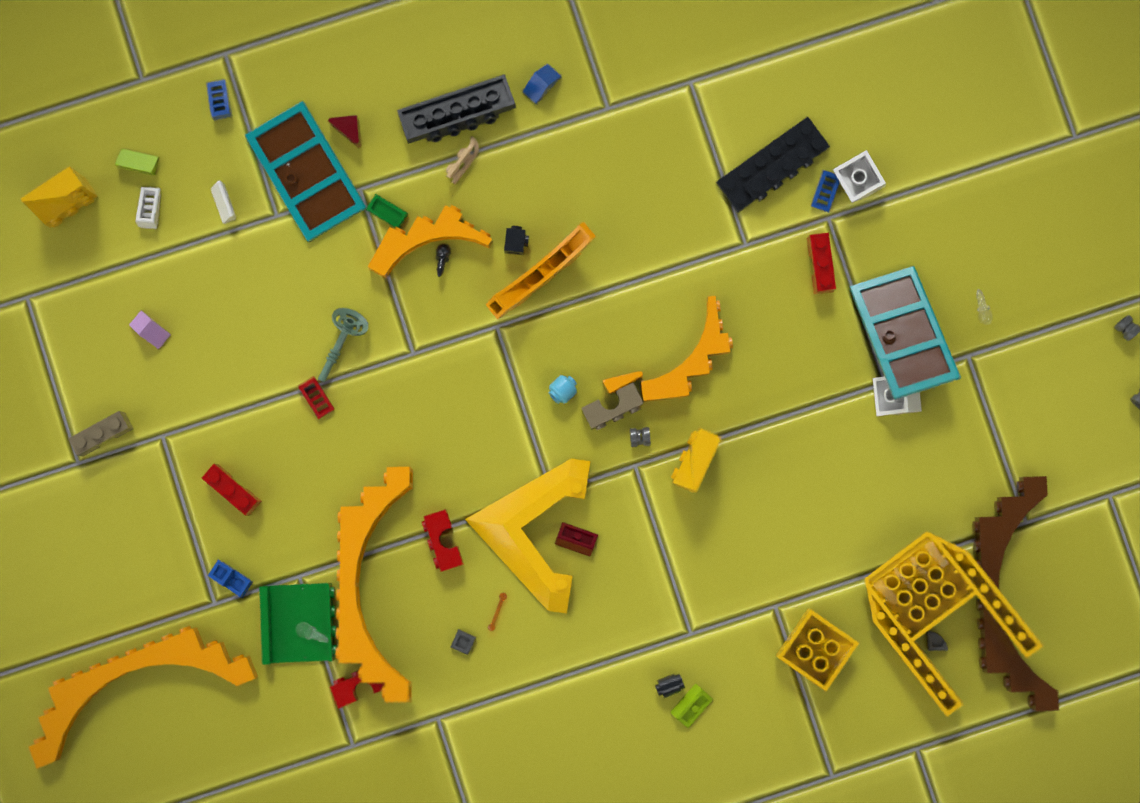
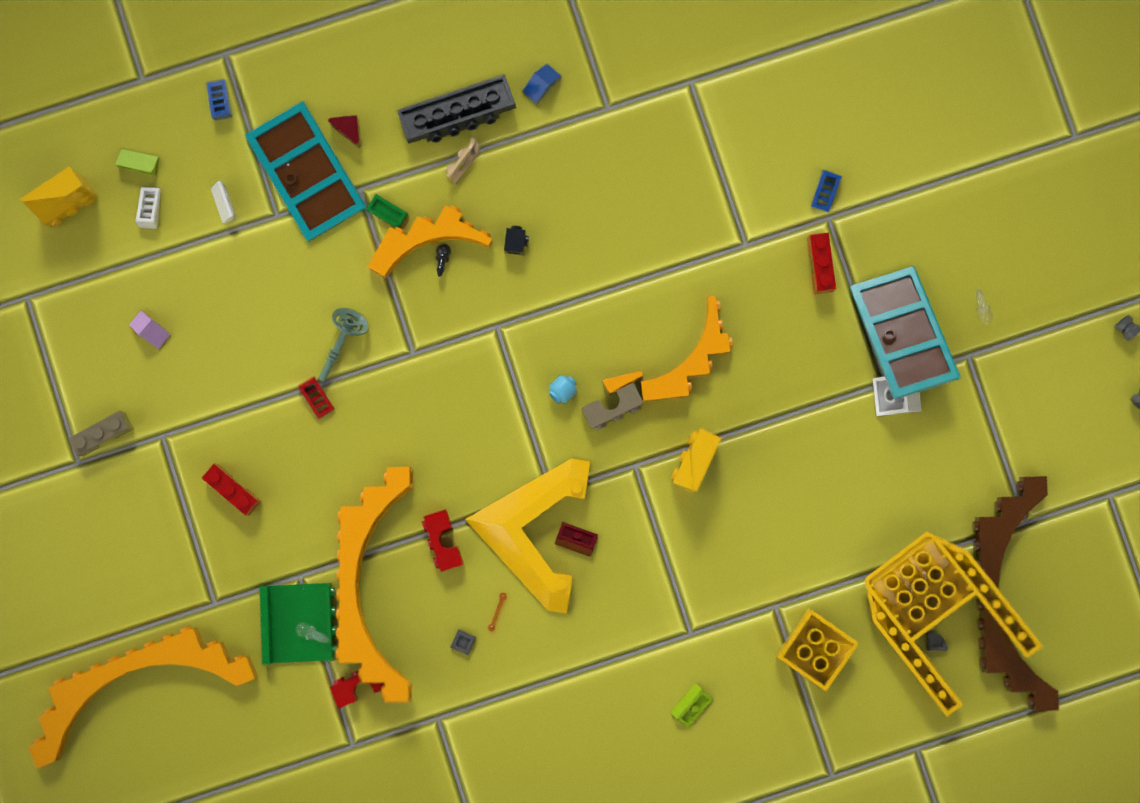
(230, 578): blue slope -> none
(542, 272): light orange arch -> none
(635, 437): dark grey wheel -> none
(669, 685): black brick -> none
(773, 165): black plate -> none
(859, 177): white slope -> none

